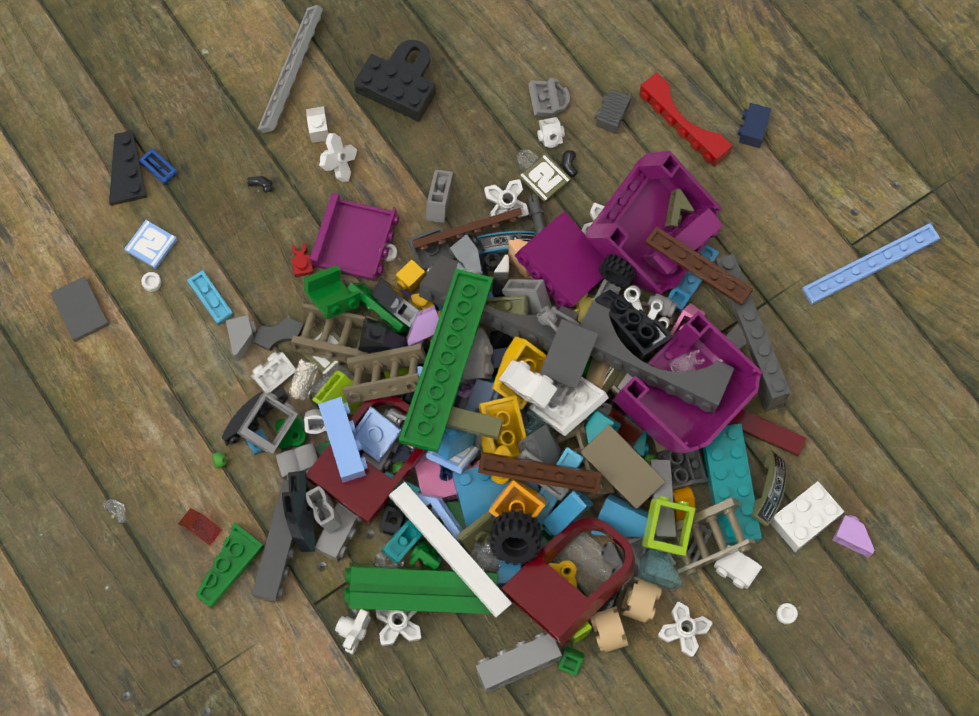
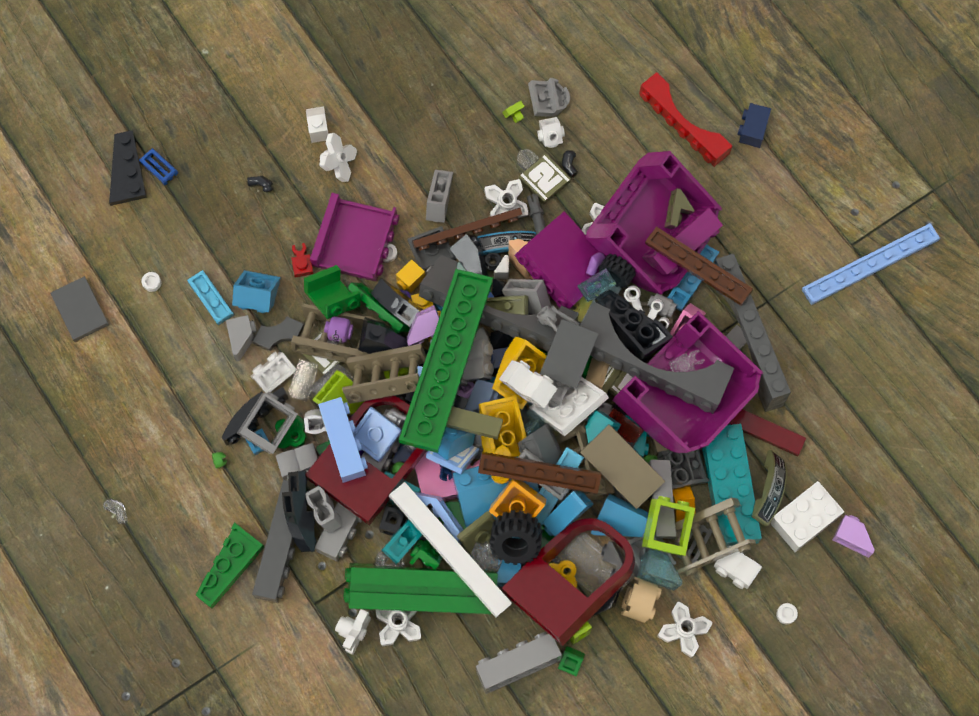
(150, 244): tile -> none
(200, 526): clear red slope -> none
(255, 291): none -> dark azure slope
(290, 69): light grey plate -> none
(338, 329): none -> medium lavender head
(398, 83): black brick -> none
(514, 111): none -> lime tile
(594, 263): none -> medium lavender arm
(596, 285): none -> clear light blue slope
(610, 630): tan brick -> none
(613, 111): dark grey brick -> none

